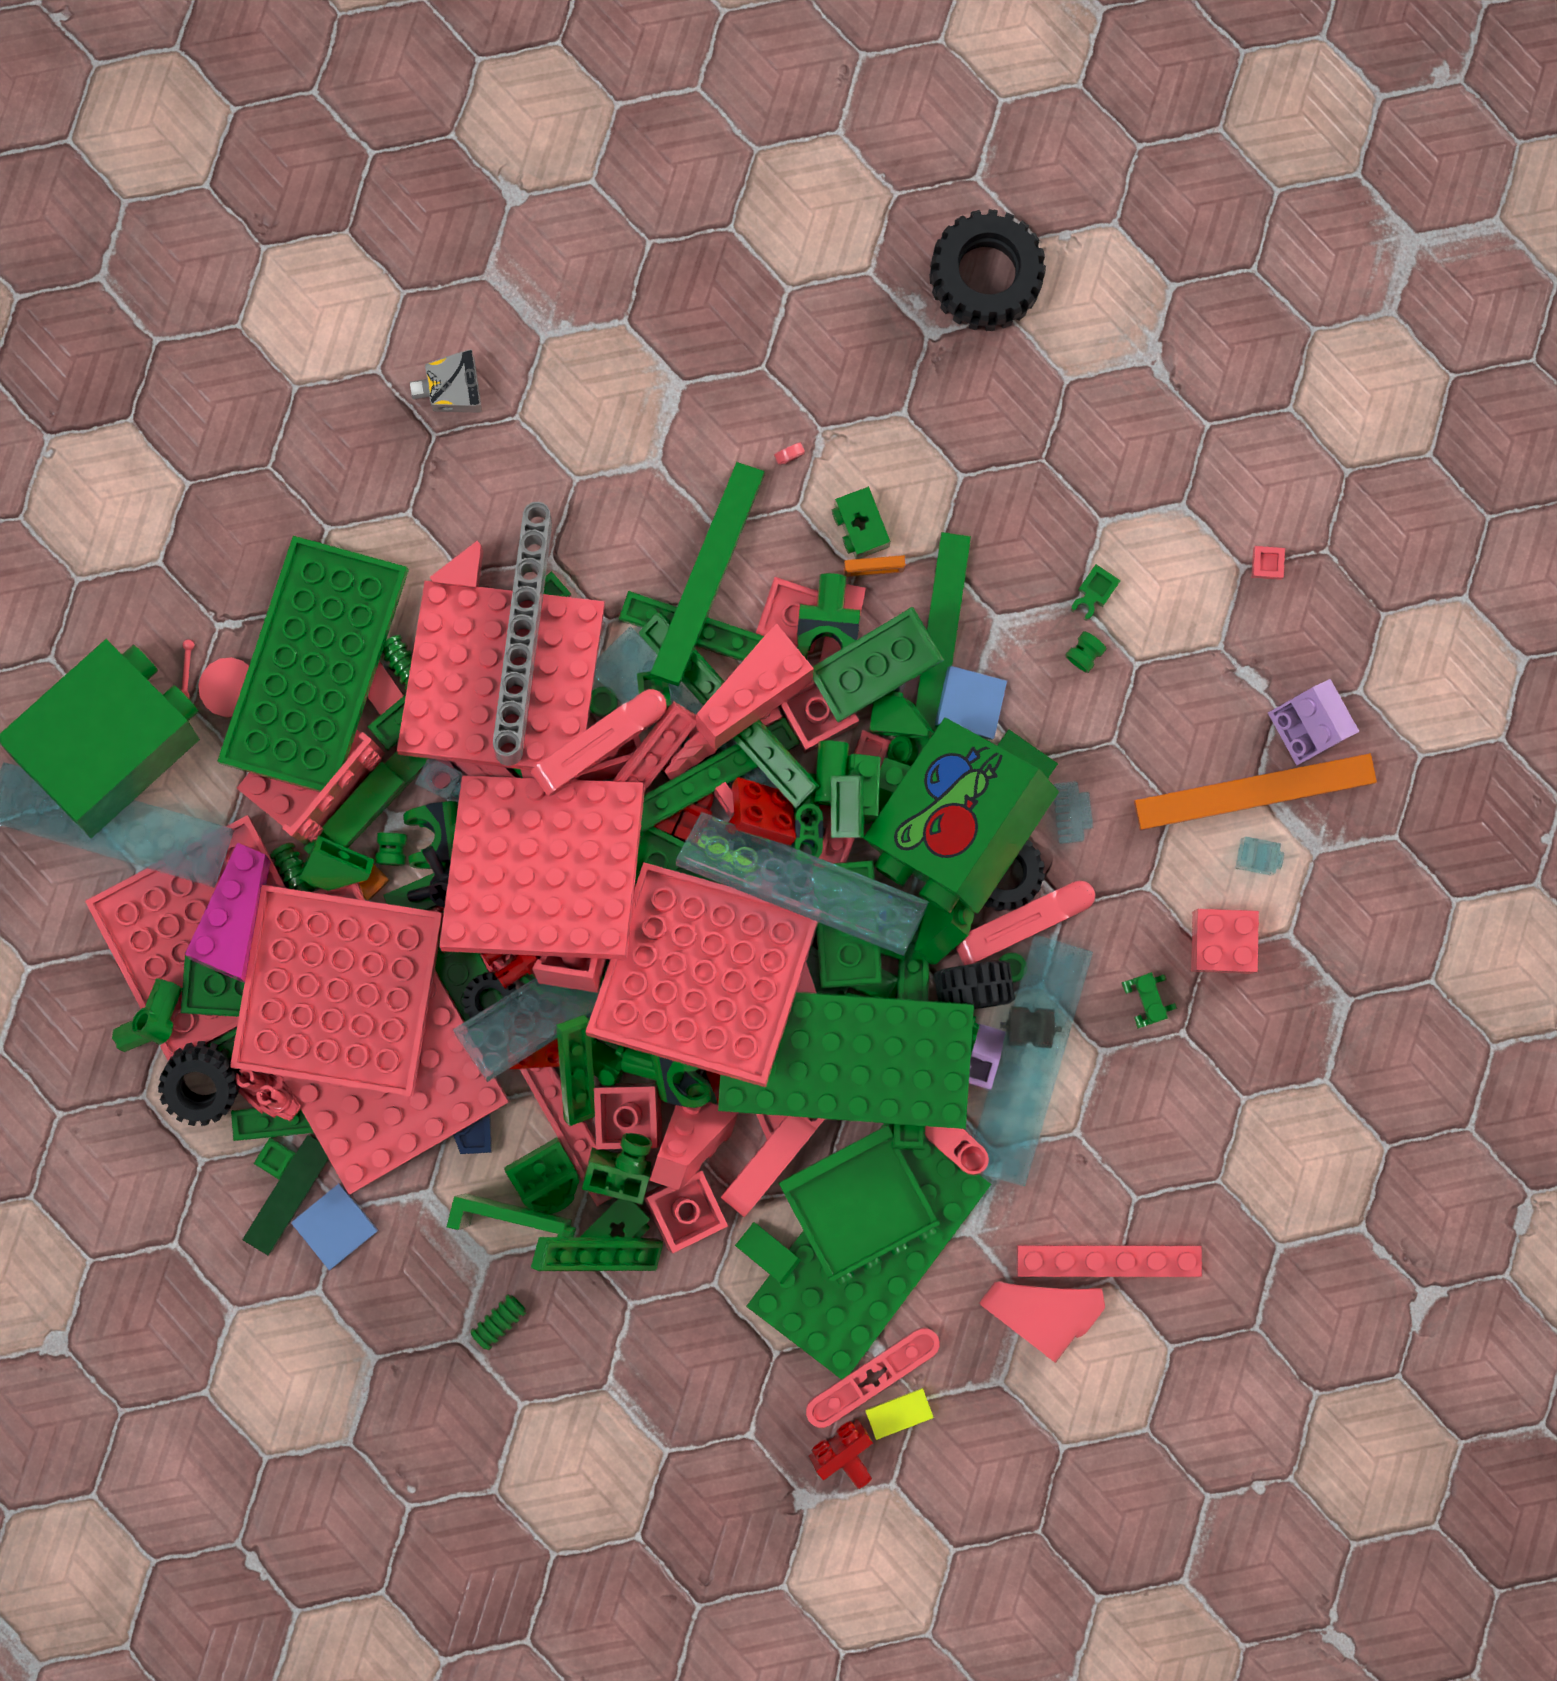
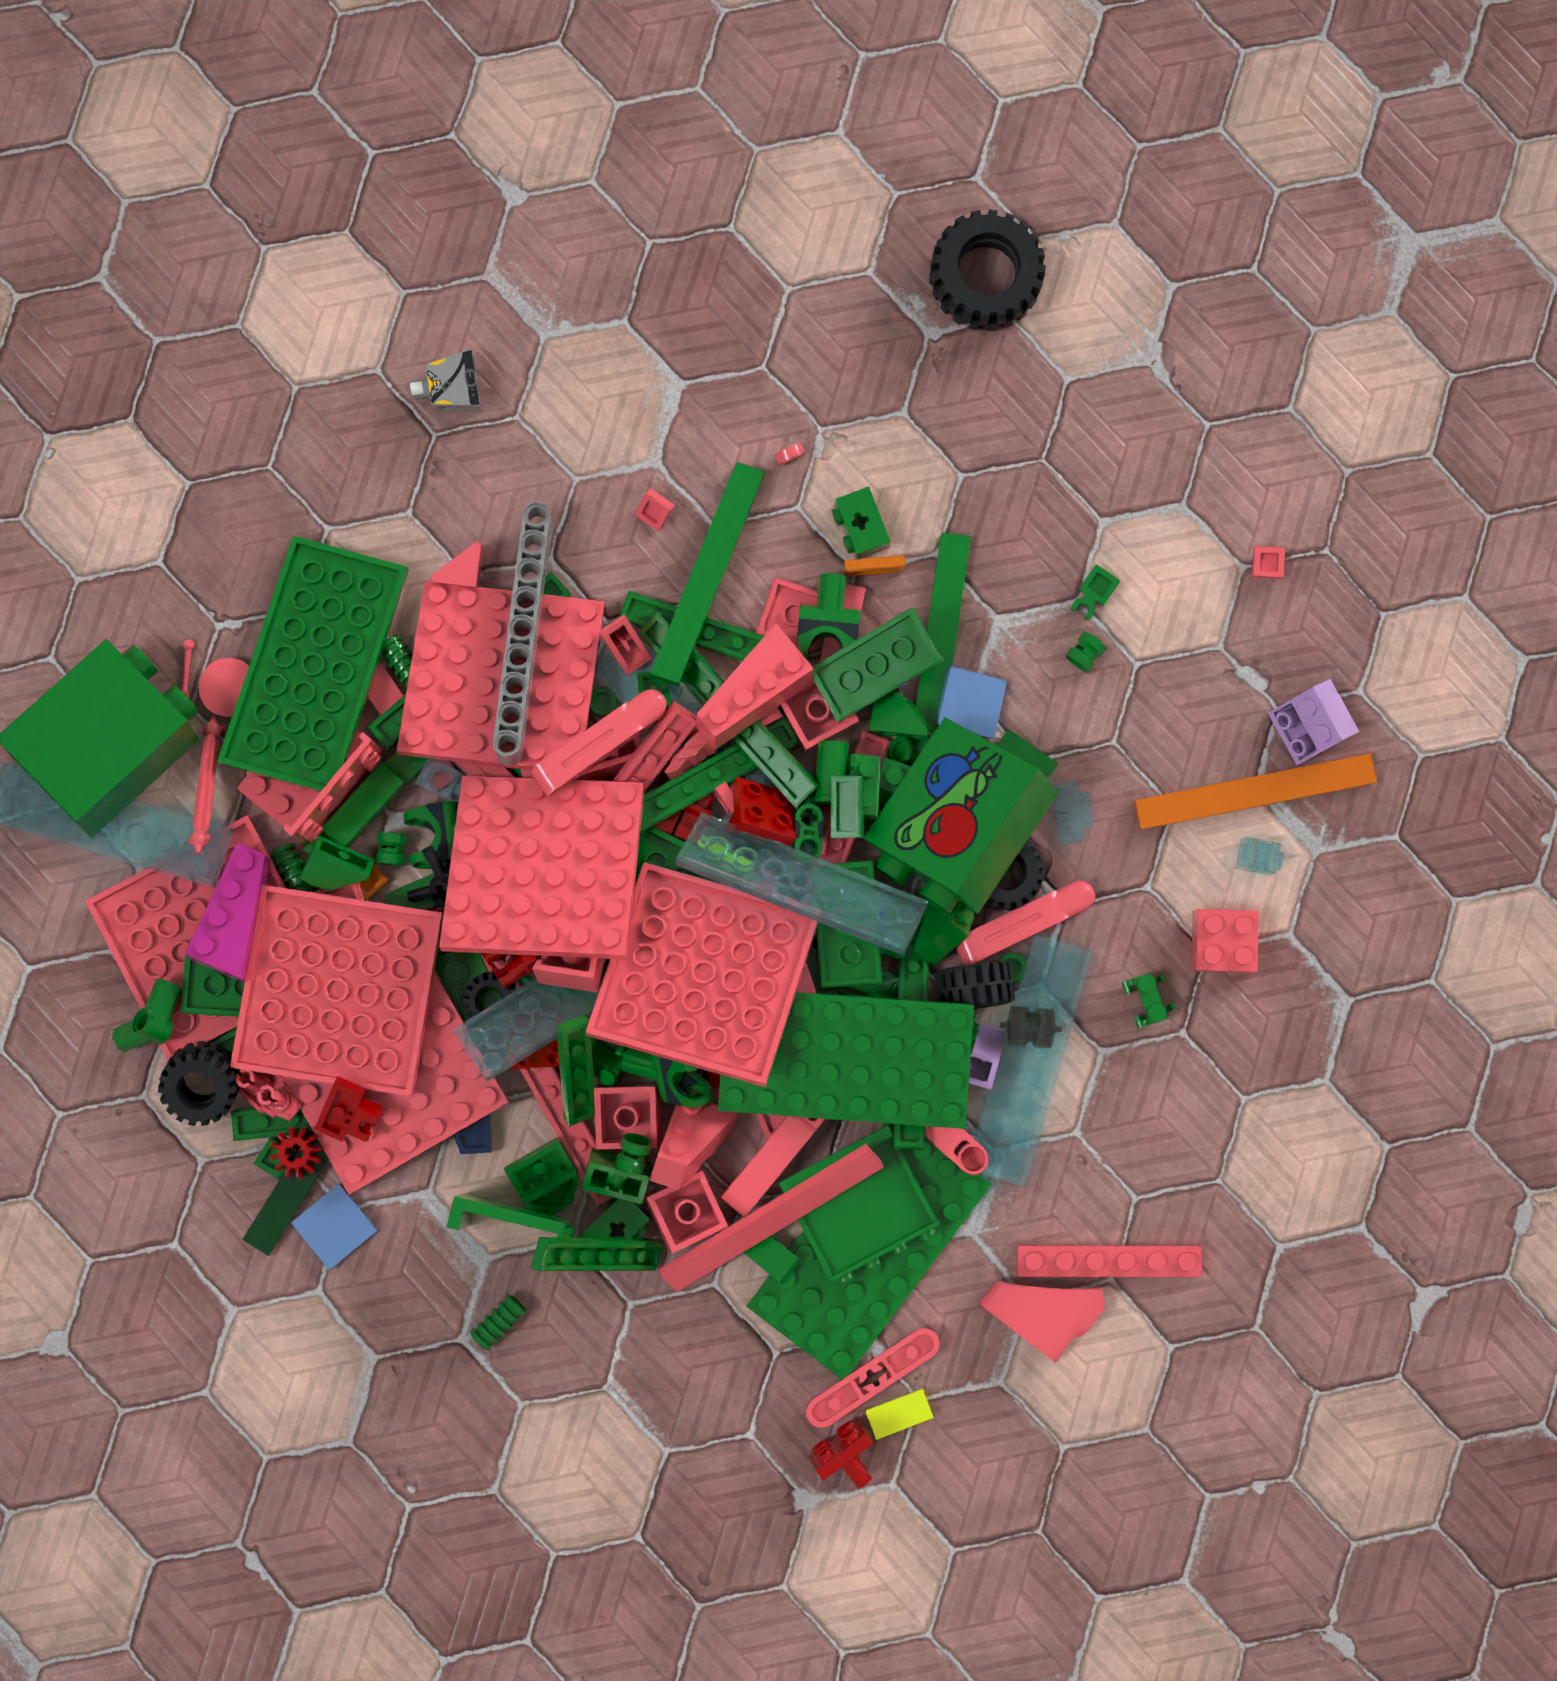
(206, 783): none -> coral wheel
(292, 1142): none -> red gear
(347, 1112): none -> red plate
(625, 645): none -> coral slope
(654, 509): none -> coral plate
(771, 1218): none -> coral tile

